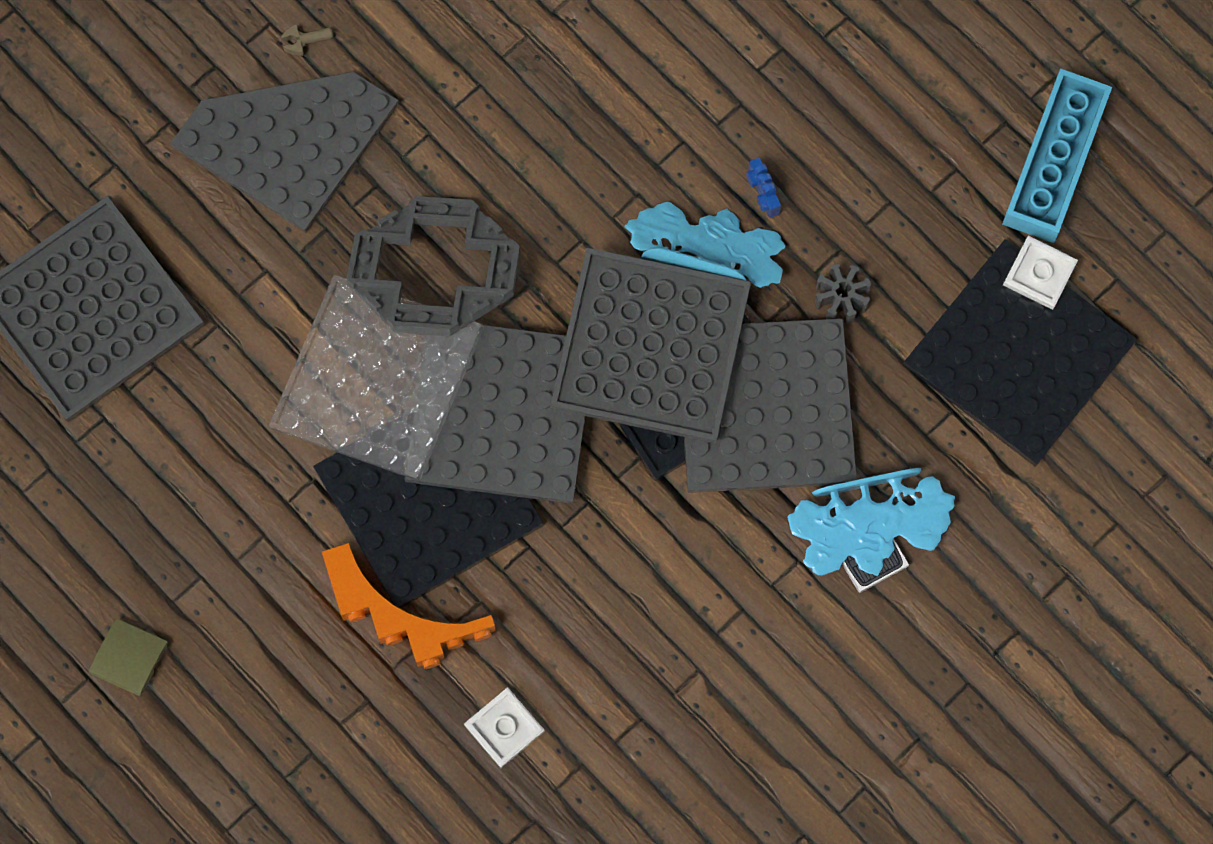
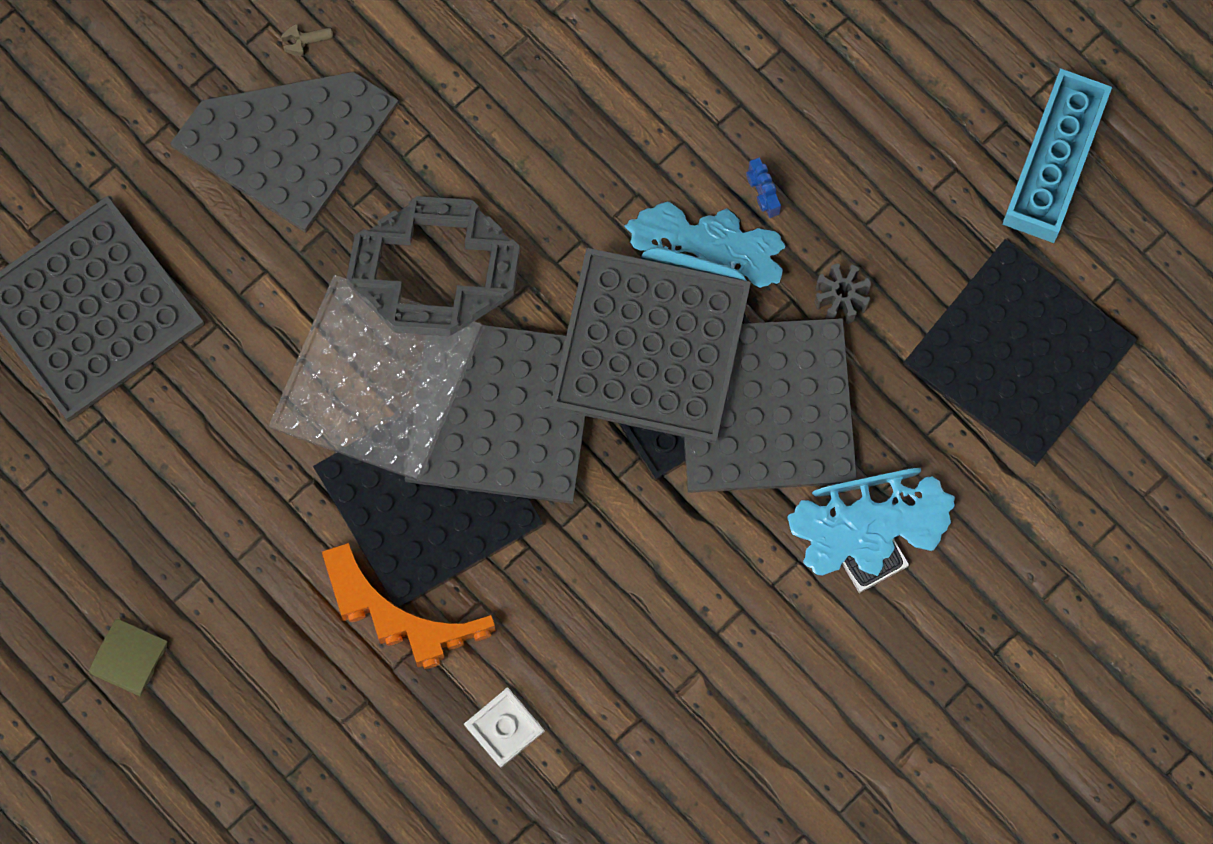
(1040, 272): white tile -> none

